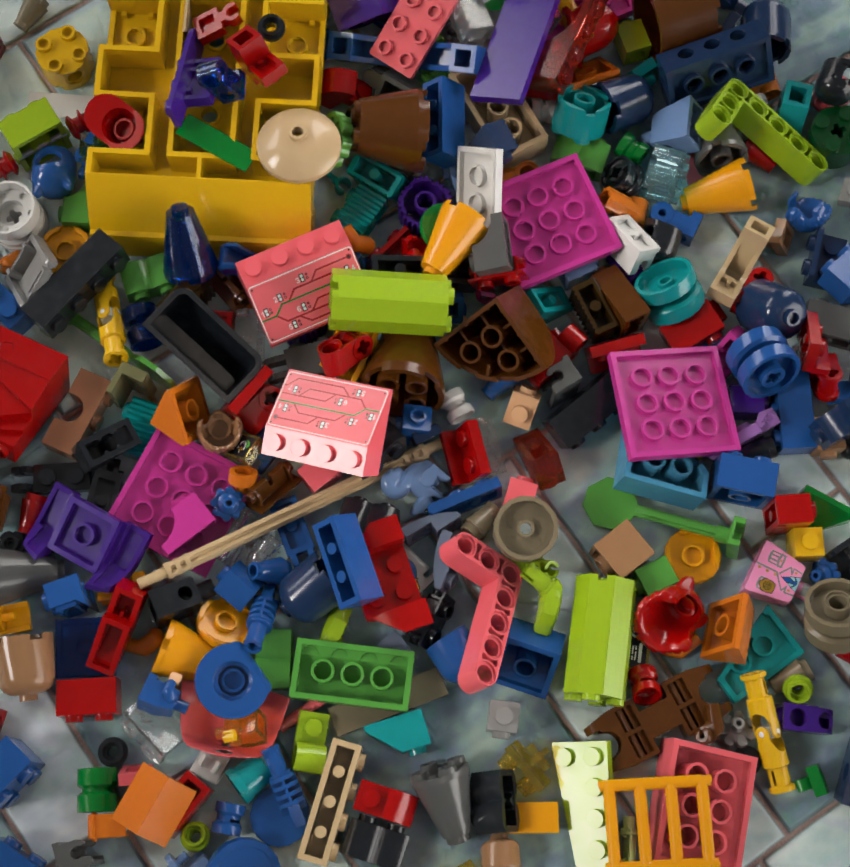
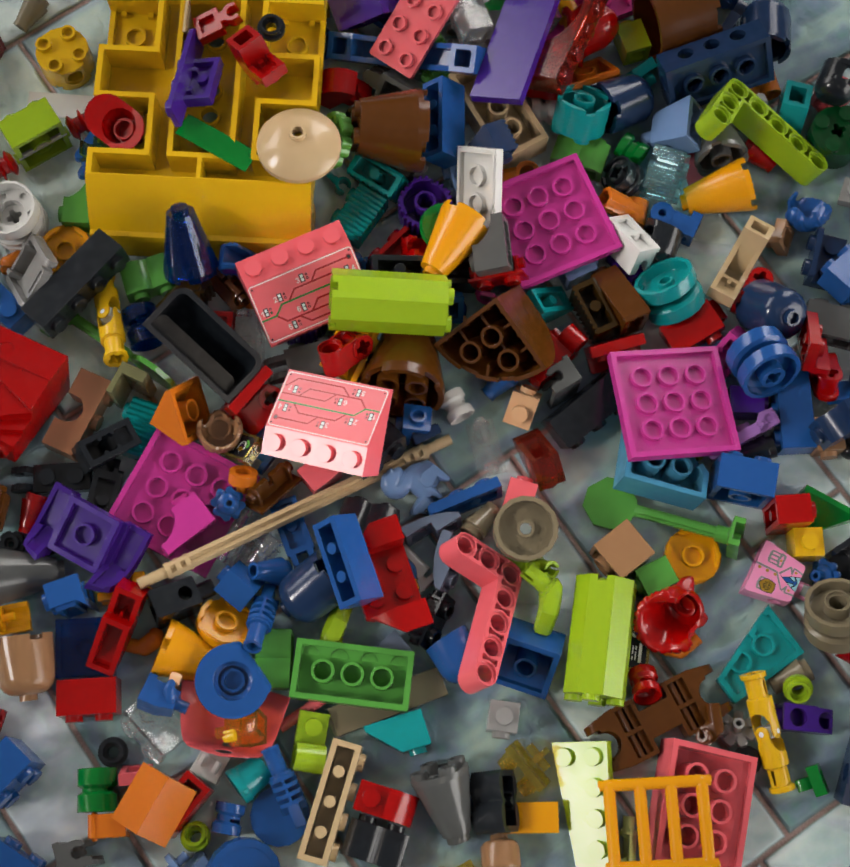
(54, 178): blue piece -> none
(220, 80): clear blue leg -> none
(359, 243): orange arm -> none
(465, 454): red bracket -> none
(728, 629): orange slope -> none

